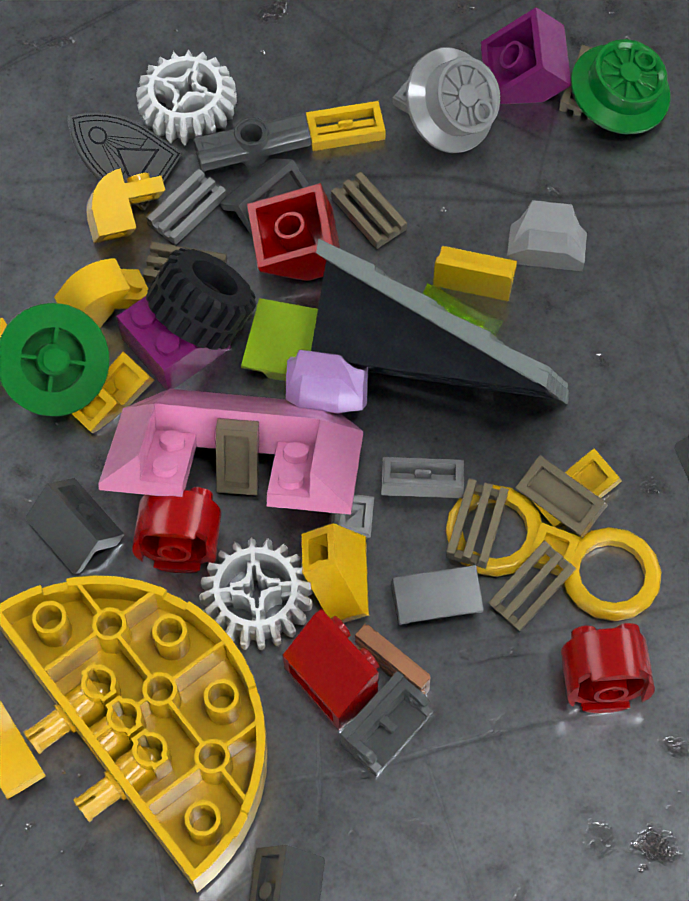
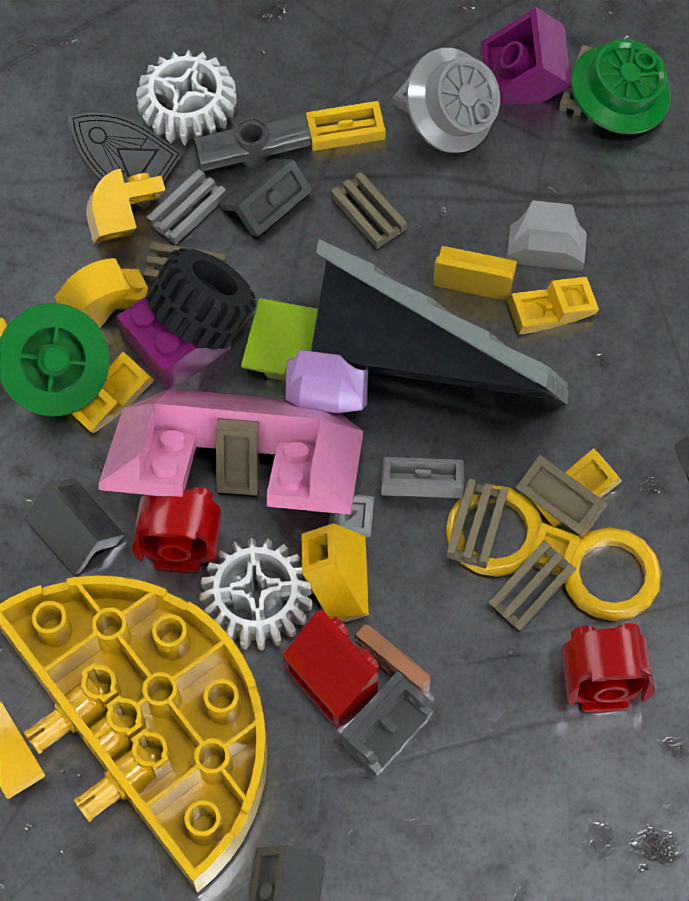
(288, 232): red slope -> none
(436, 594): hinge -> none
(463, 309): clear neon green tile -> none
(556, 306): none -> yellow slope

